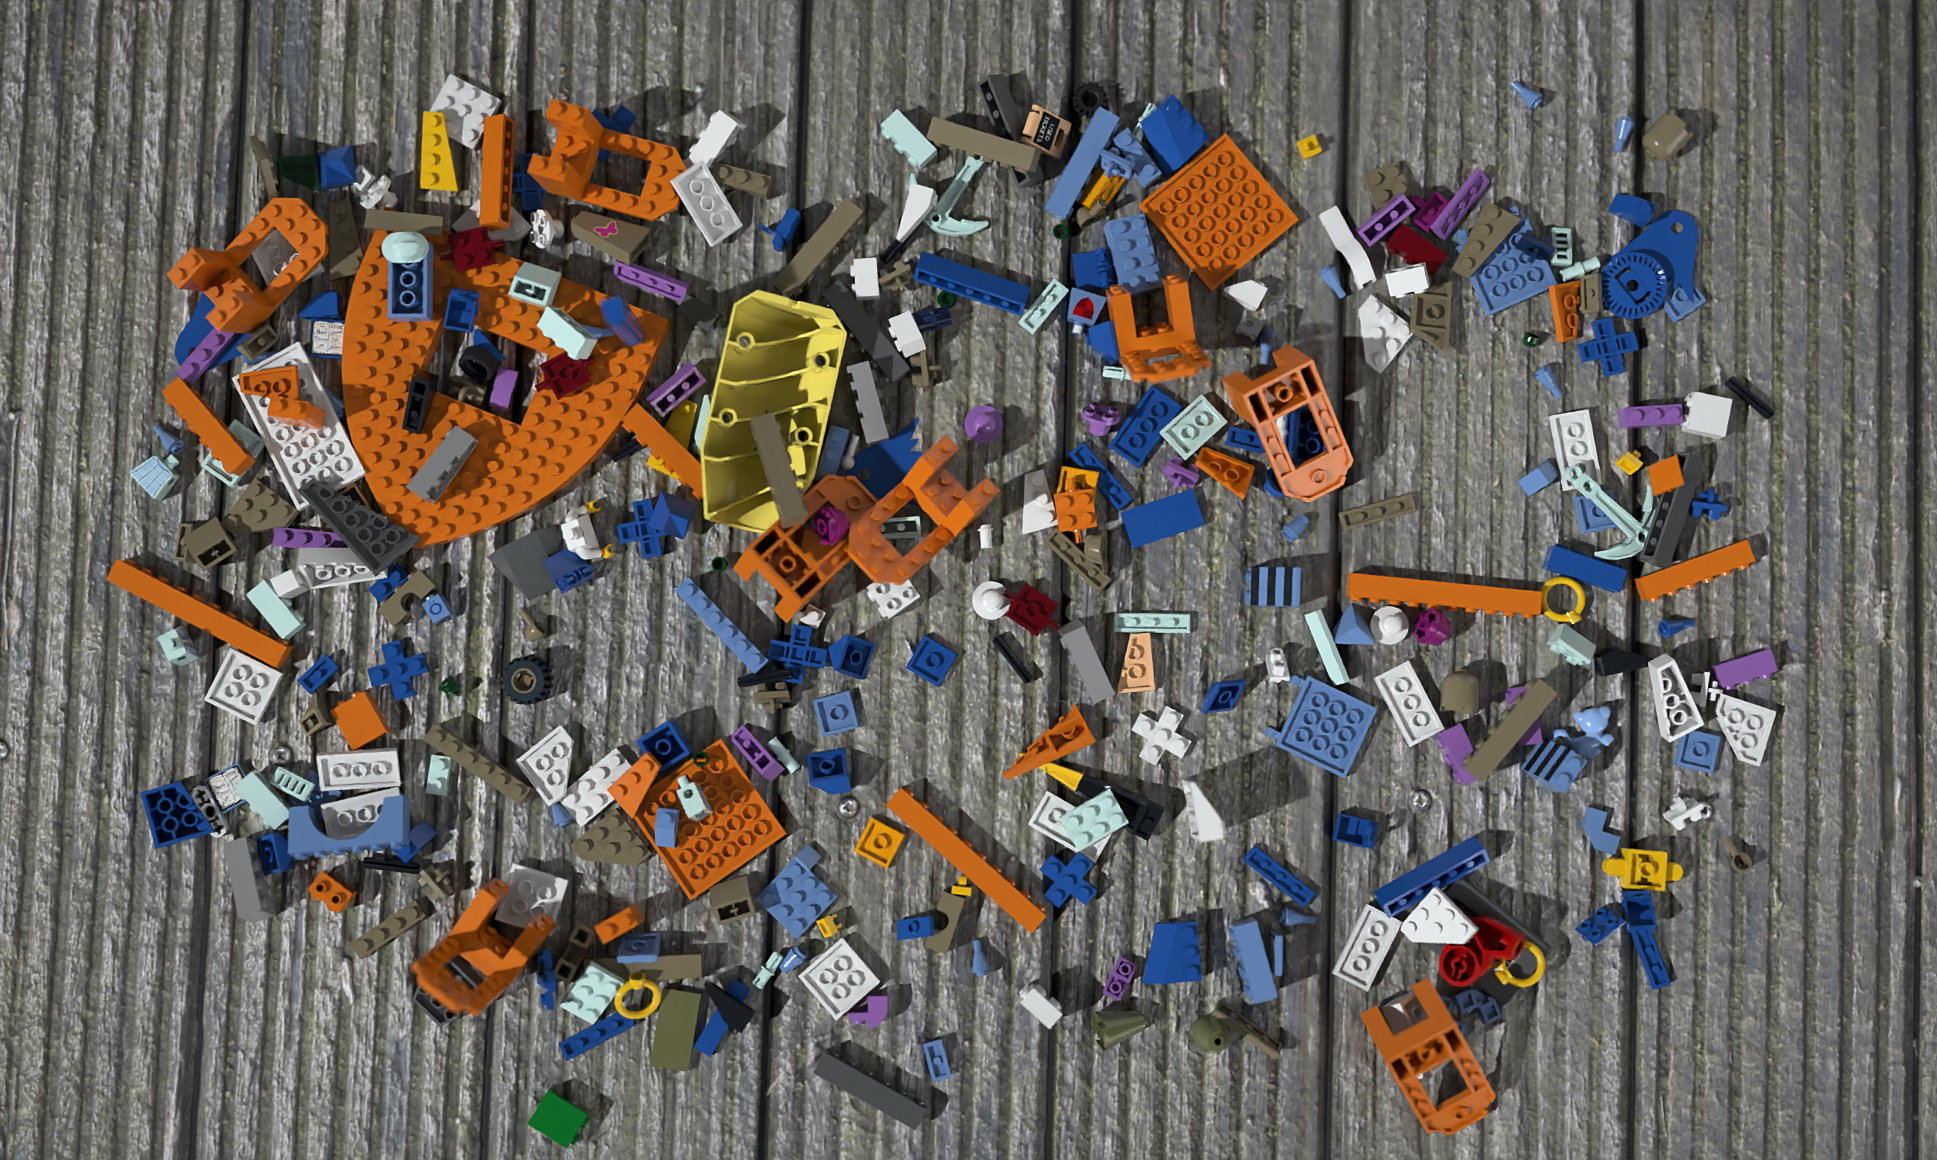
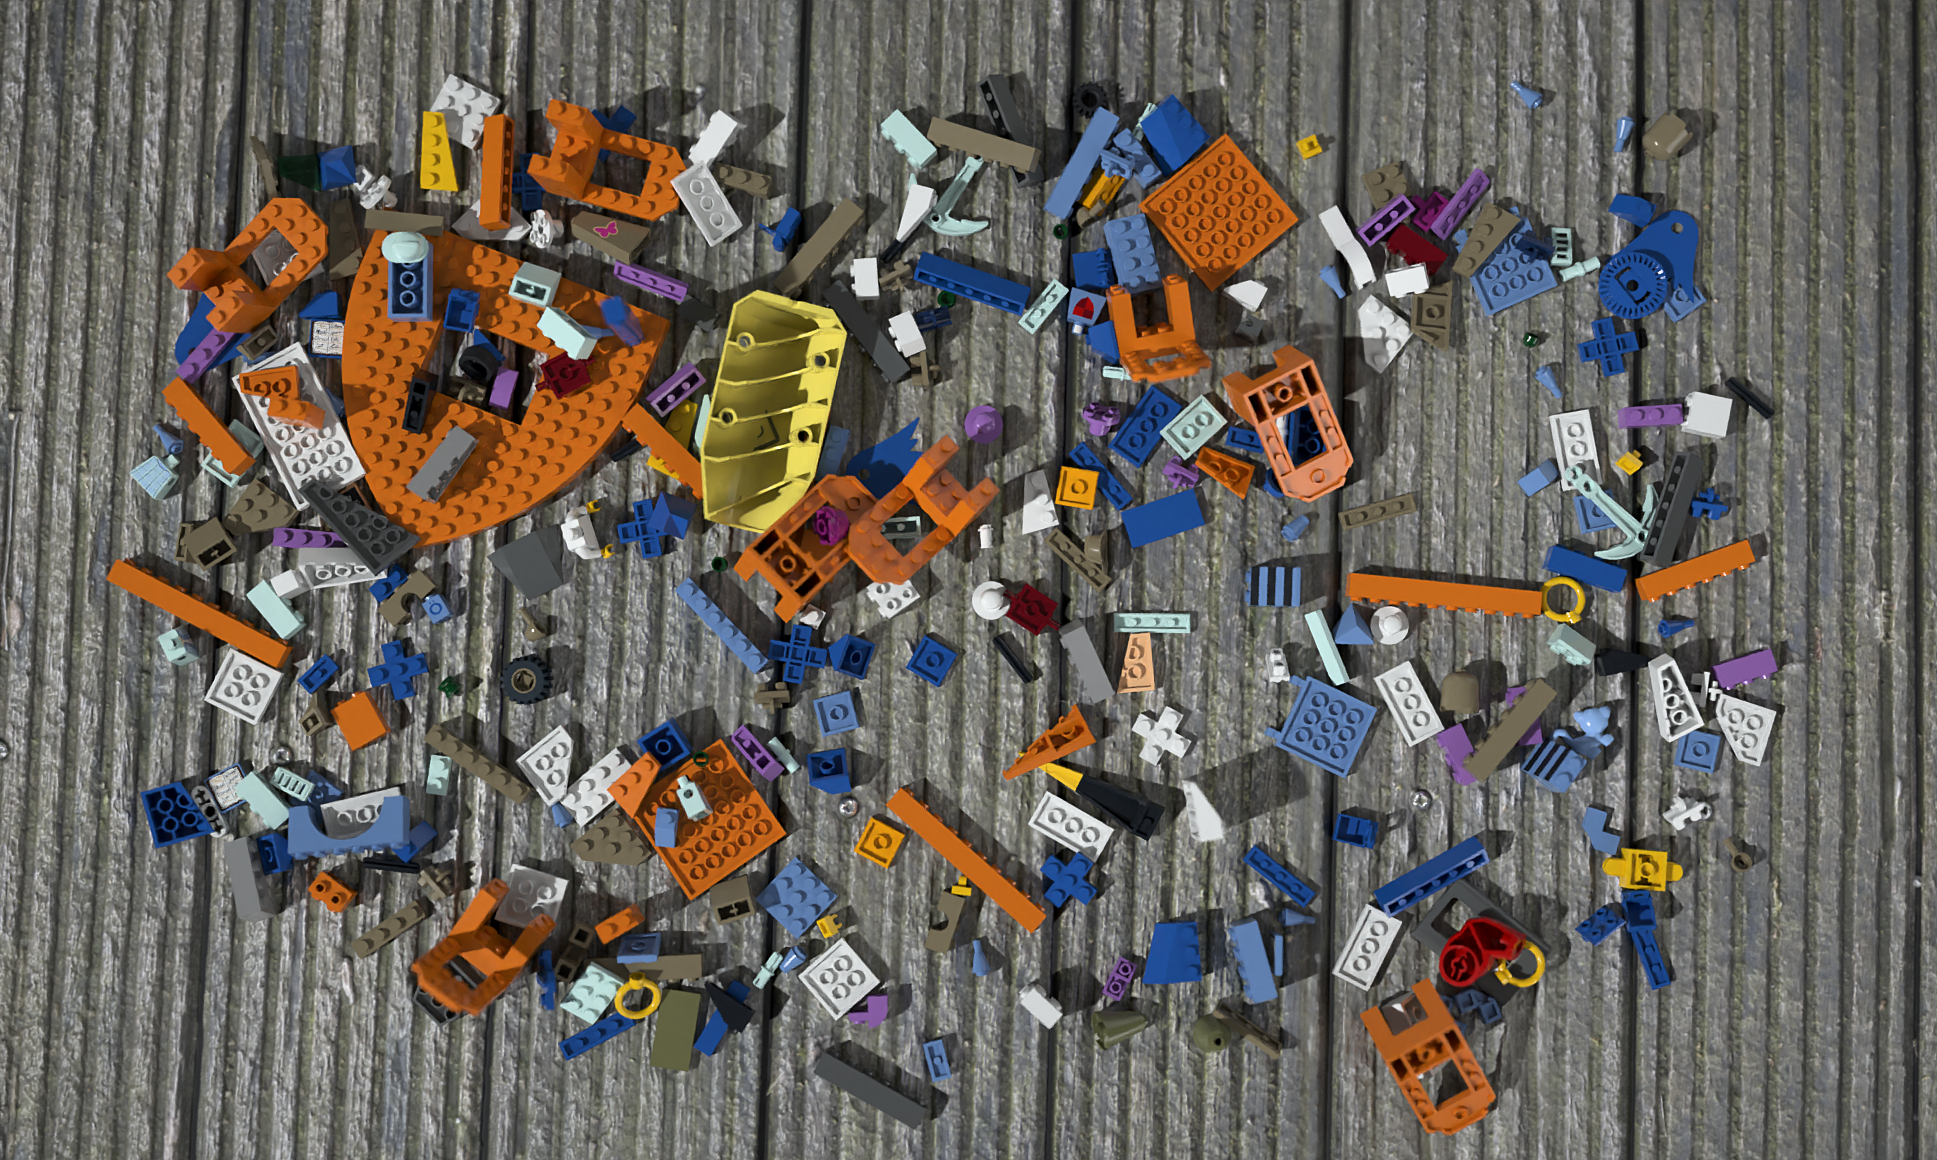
(358, 769): white plate -> none
(471, 249): dark red plate -> none
(559, 1119): green panel -> none
(568, 570): blue hinge -> none
(767, 677): black axle -> none
(778, 470): dark tan brick -> none
(807, 857): medium blue tile -> none
(847, 460): white bar -> none
(868, 403): light grey wedge -> none
(915, 928): blue plate -> none
(1044, 130): light nougat container -> none
(1075, 510): orange plate -> none
(1093, 819): light aqua plate -> none
(1222, 695): blue slope -> none
(1267, 340): medium blue cone -> none
(1432, 627): magenta cone -> none
(1438, 921): white plate -> none
(1563, 304): orange wing -> none
(1591, 294): dark tan plate -> none
(1666, 475): orange piece -> none

